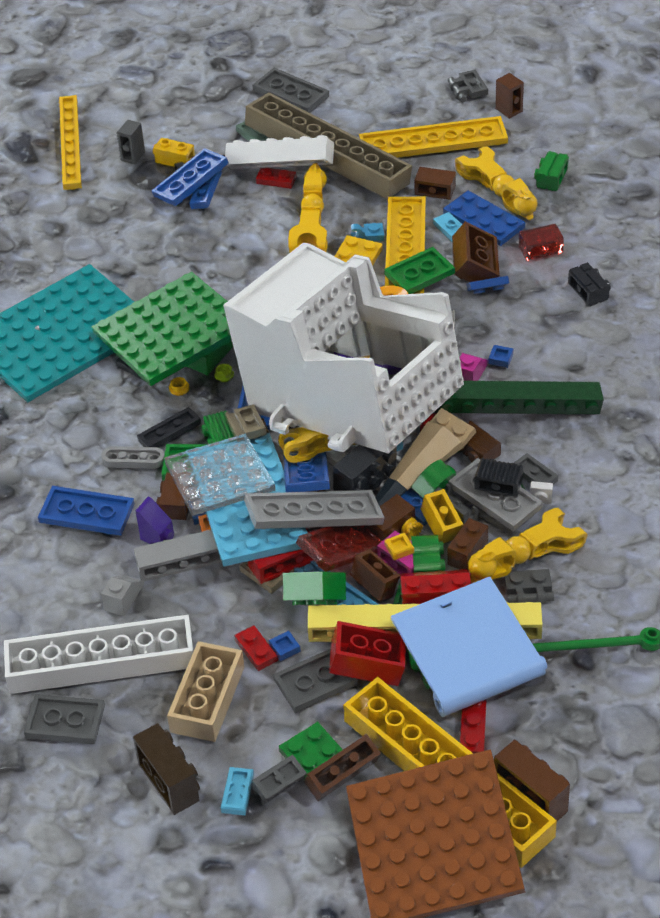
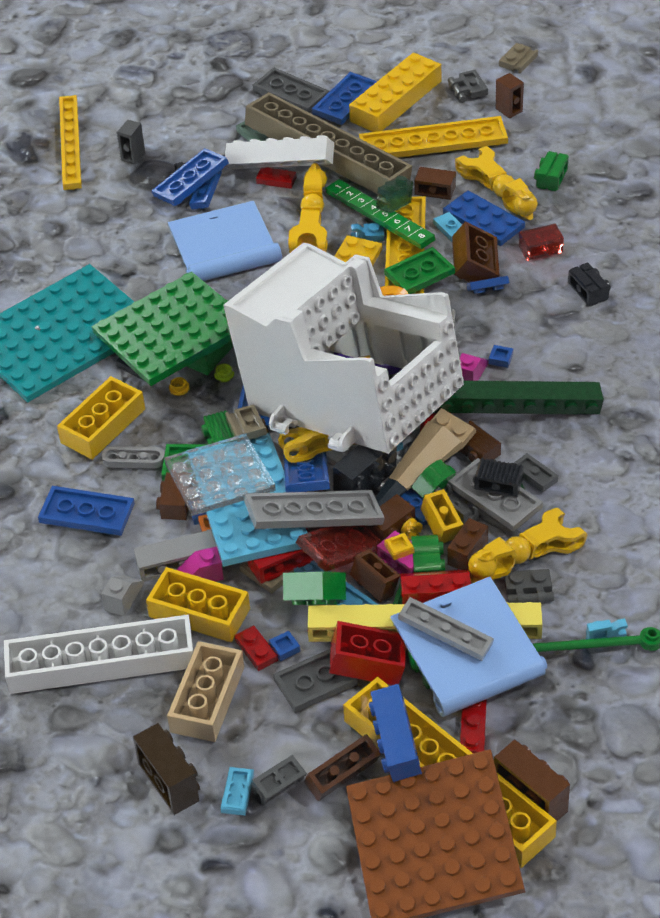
(64, 719): dark grey plate -> none
(101, 417): none -> yellow brick
(153, 522): dark purple slope -> none
(169, 428): black plate -> none
(171, 152): yellow brick -> none
(204, 564): none -> dark pink slope
(211, 606): none -> yellow brick
(224, 241): none -> light blue door
(310, 747): green plate -> none
(335, 104): none -> blue plate
(392, 221): none -> green tile
(394, 194): none -> clear green brick
(395, 93): none -> yellow brick
(395, 733): none -> blue brick
(446, 628): none -> light grey plate
(518, 58): none -> dark tan plate
(542, 491): white plate -> none
(606, 629): none -> medium azure plate

